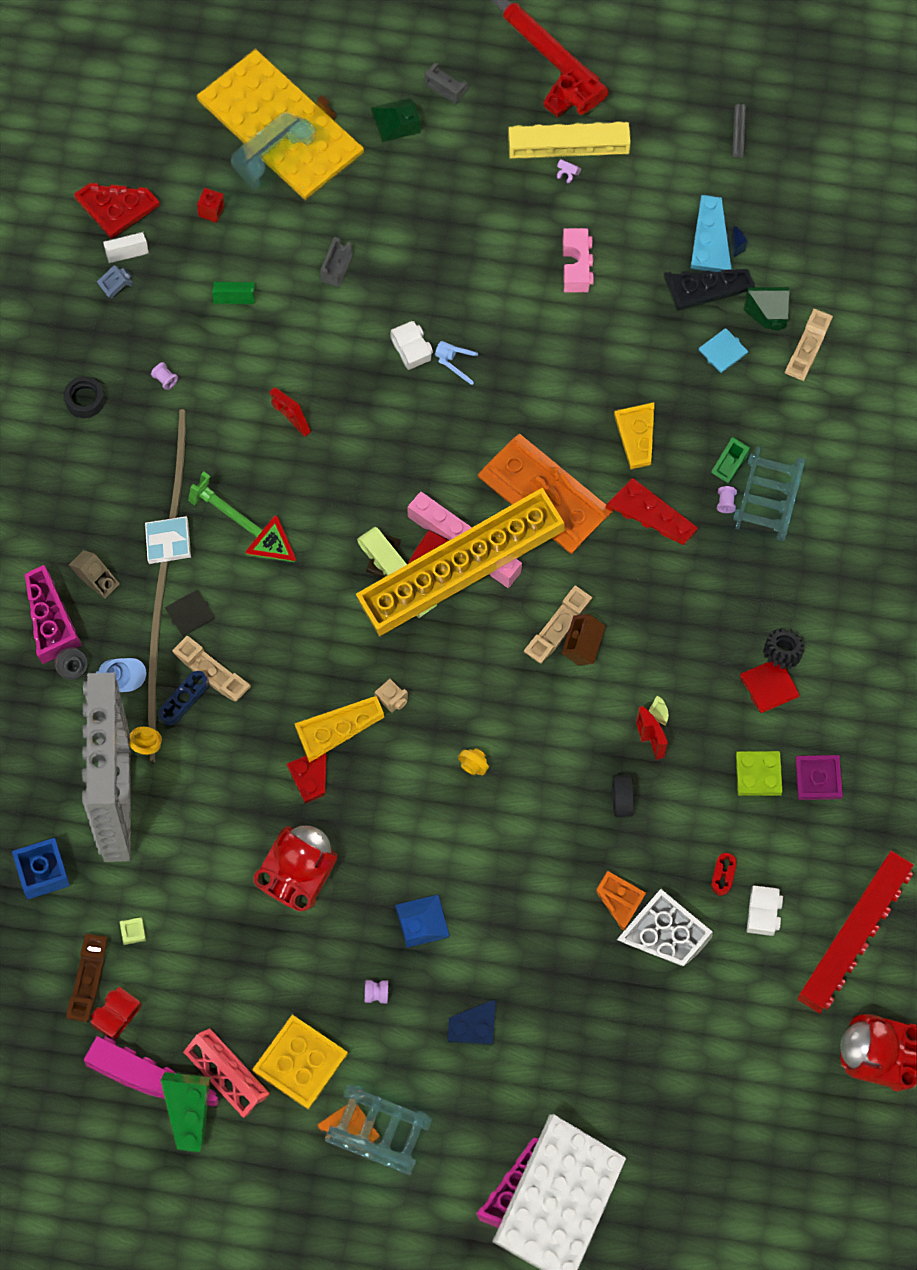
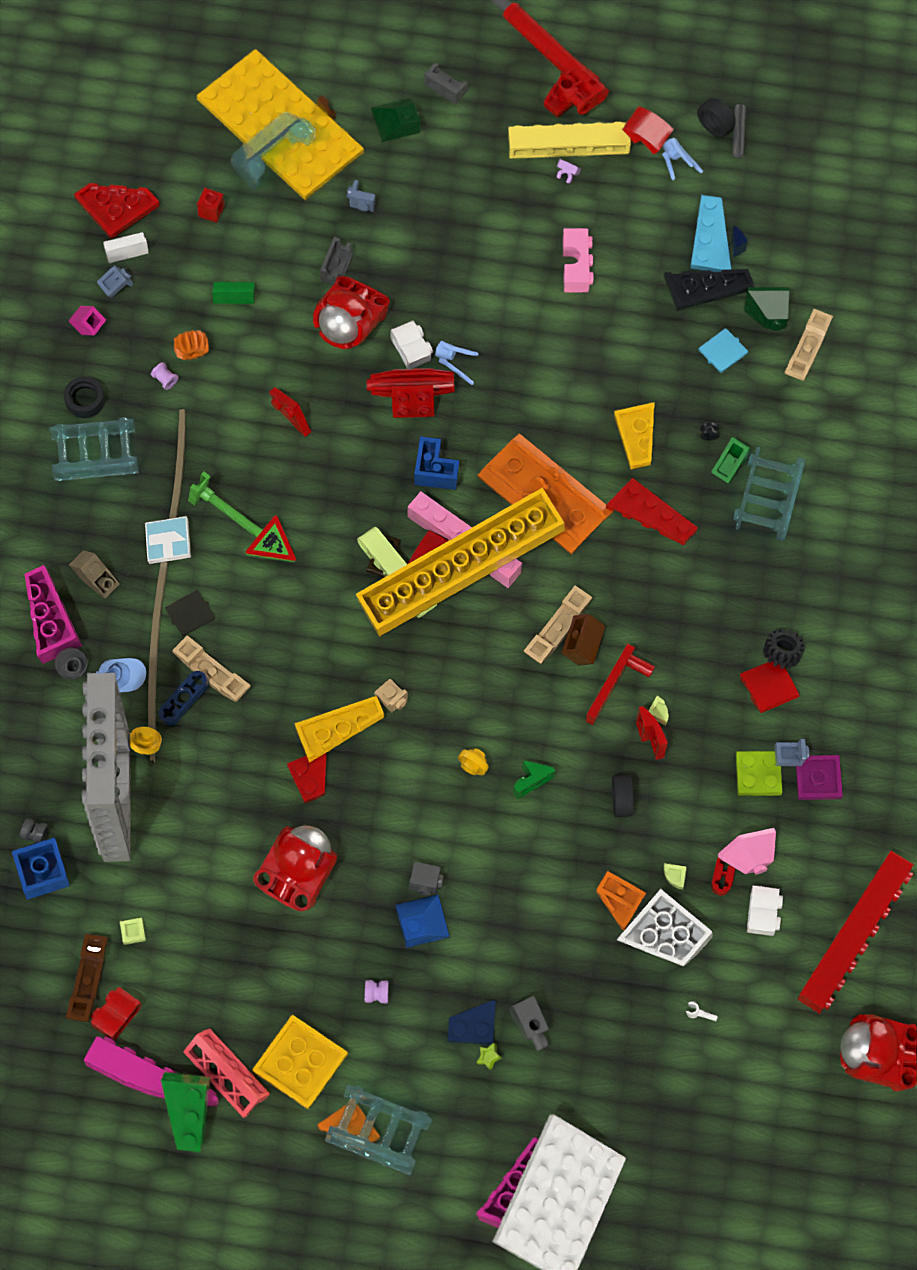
(34, 831): none -> dark grey wheel
(87, 320): none -> dark pink brick
(96, 468): none -> clear light blue fence
(191, 345): none -> orange gear
(349, 312): none -> red piece
(360, 200): none -> sand blue bracket
(411, 389): none -> red plate
(426, 878): none -> dark grey brick
(433, 470): none -> blue brick
(489, 1056): none -> lime piece
(529, 1012): none -> dark grey torso
(537, 776): none -> green slope
(626, 659): none -> red piece
(647, 128): none -> slope
(675, 151): none -> light blue plant
(675, 875): none -> yellowish green tile
(698, 1012): none -> white hand
(709, 431): none -> black bush
(716, 117): none -> black tyre
(726, 500): lavender bush -> none
(751, 851): none -> bright pink slope
(791, 753): none -> sand blue bracket

